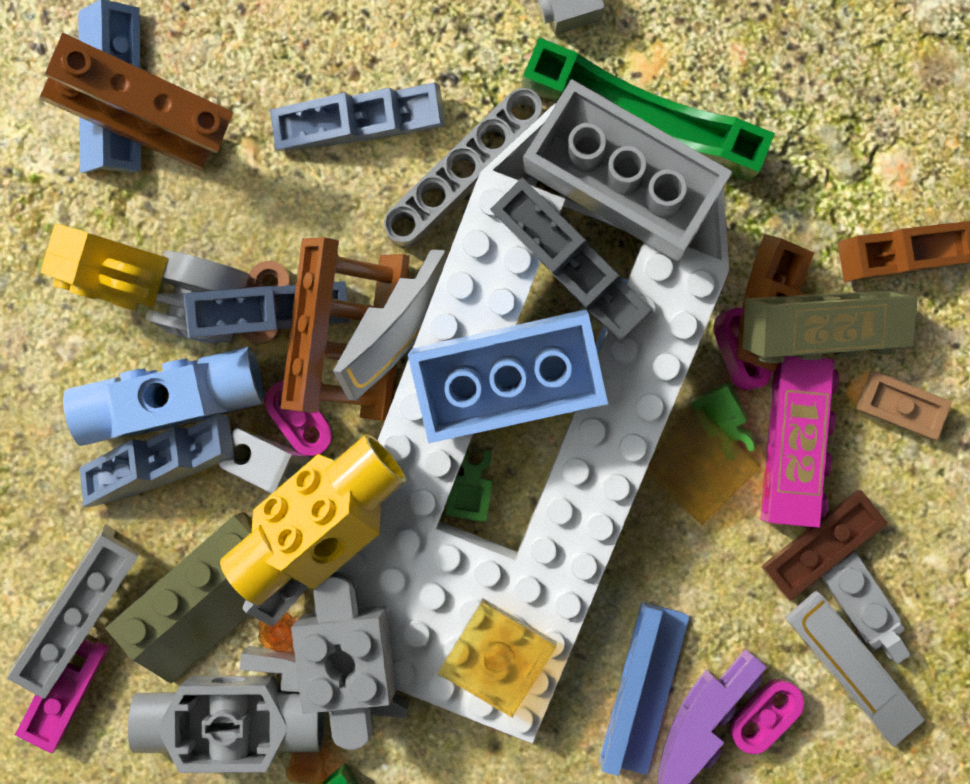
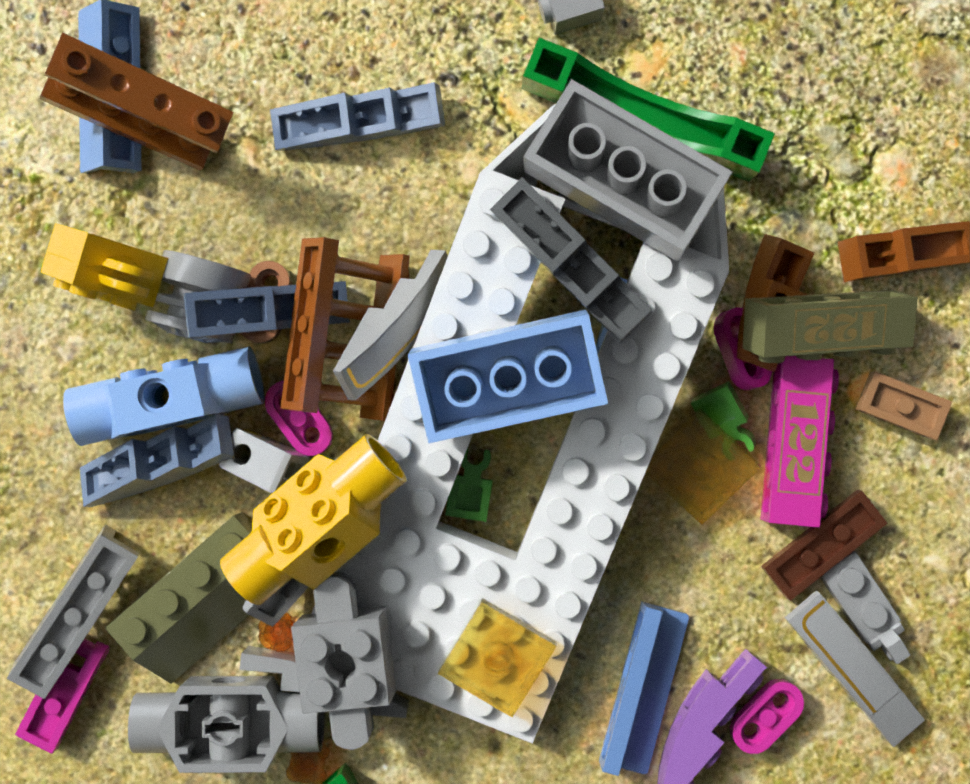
(441, 175): light grey beam -> none

